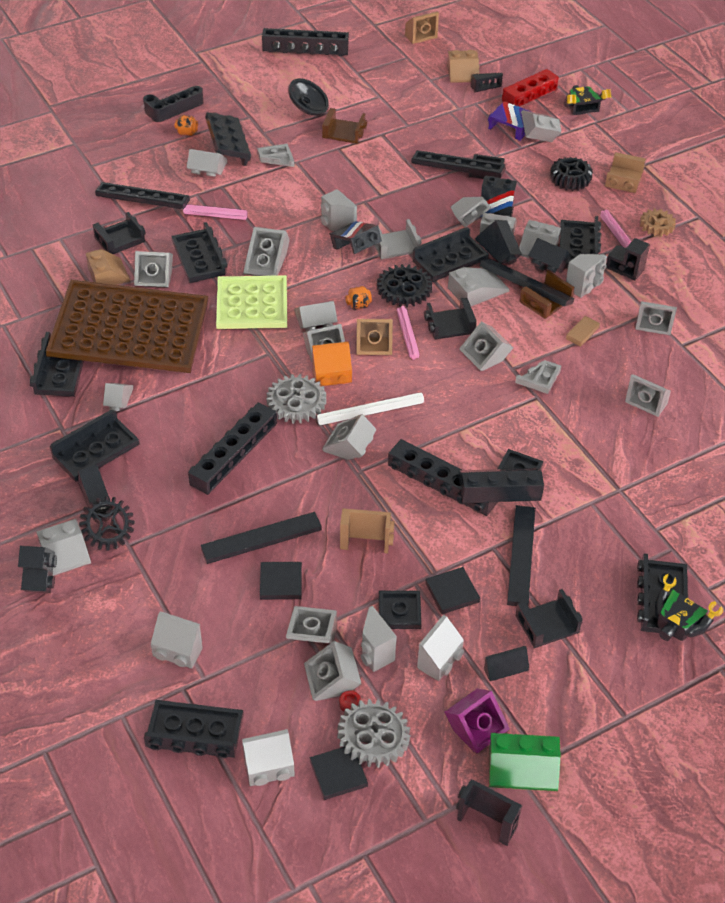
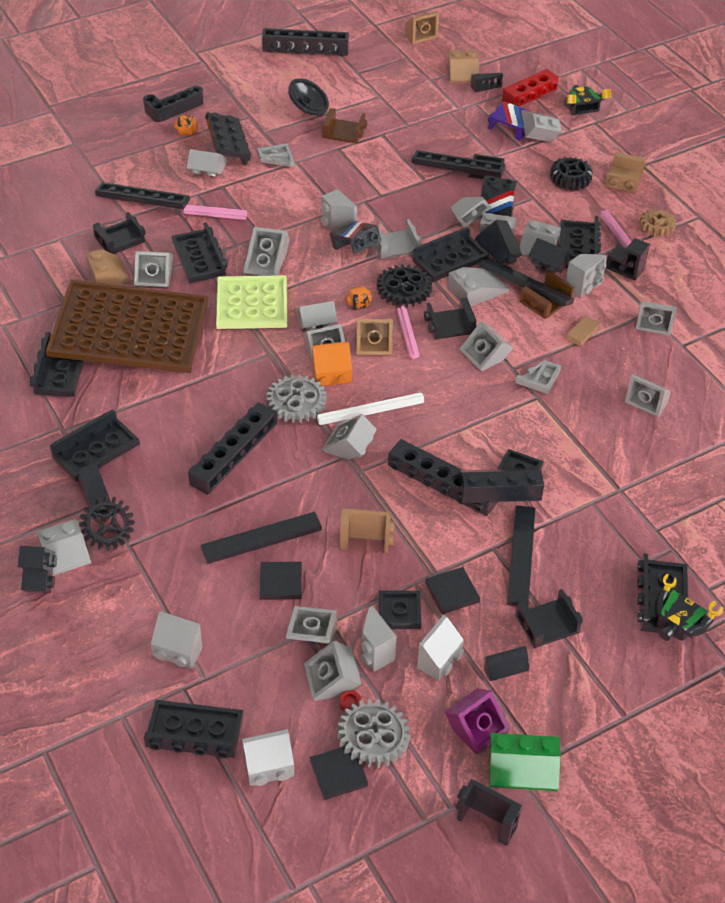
(117, 395): light grey slope -> none

